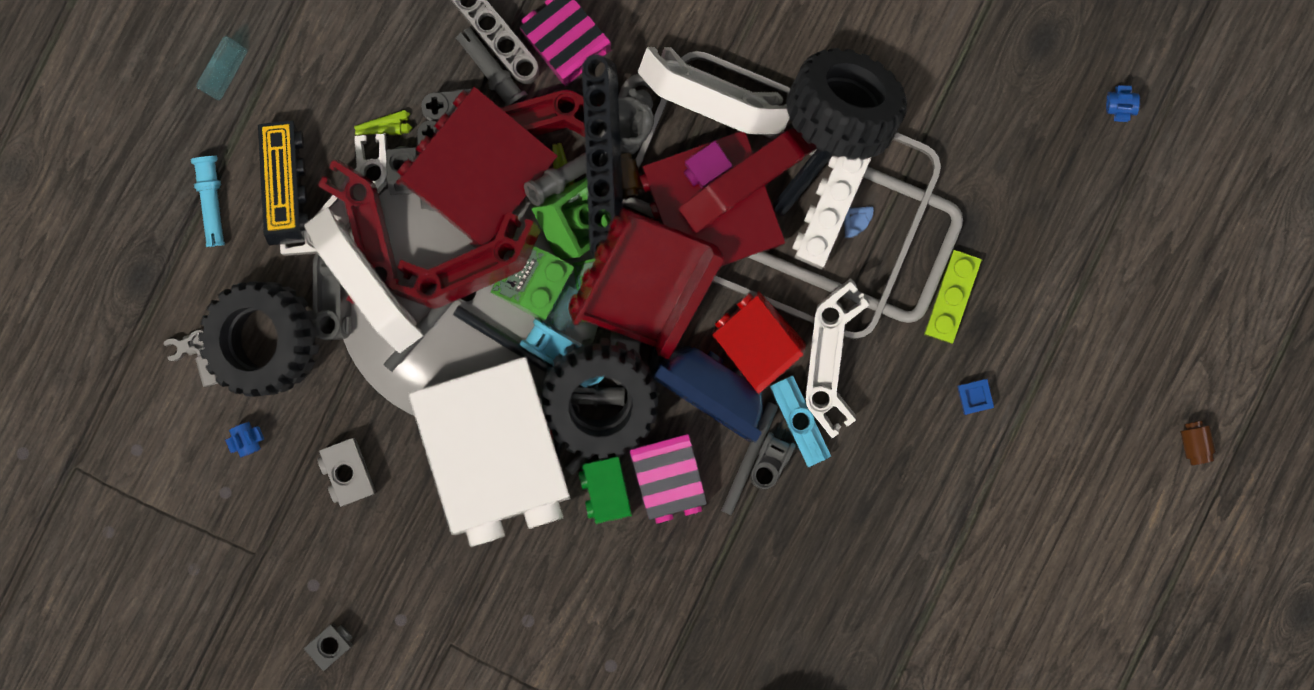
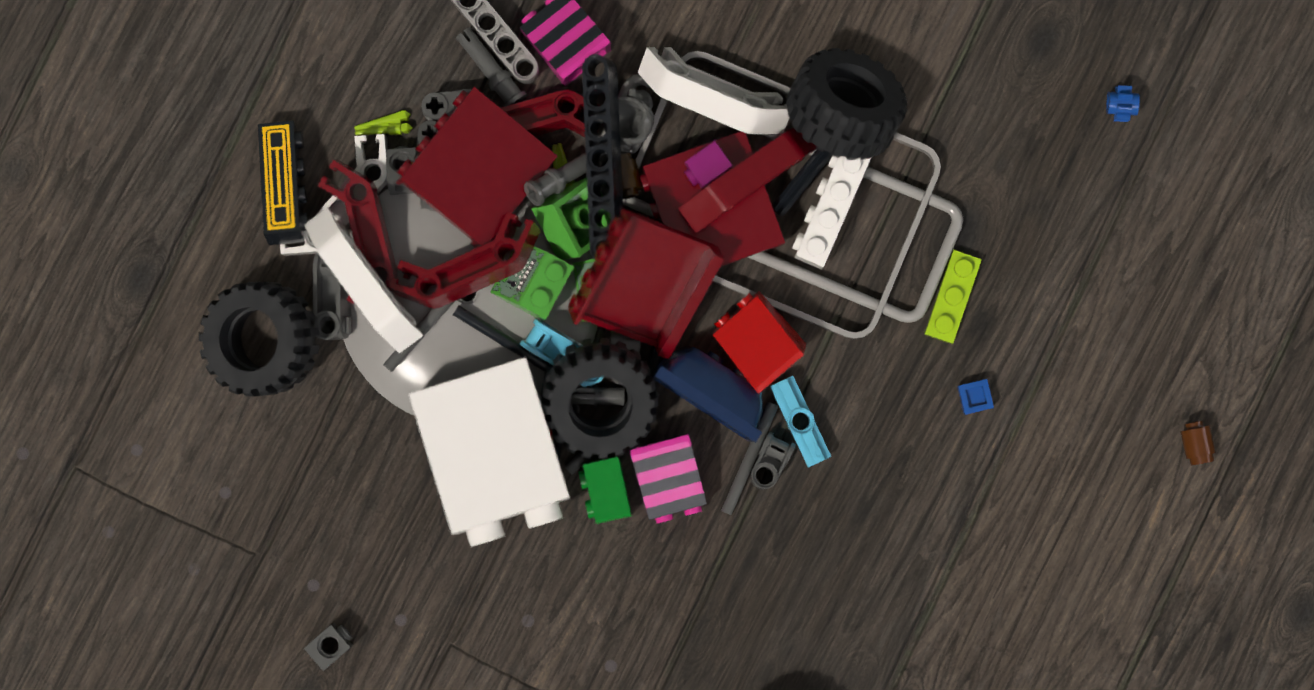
(192, 346): light grey bar -> none
(207, 186): medium azure pin -> none
(221, 68): clear light blue slope -> none
(244, 439): blue gear -> none
(360, 484): light grey brick -> none
(559, 313): clear light blue brick -> none
(827, 355): white piece -> none
(858, 221): medium blue tile -> none

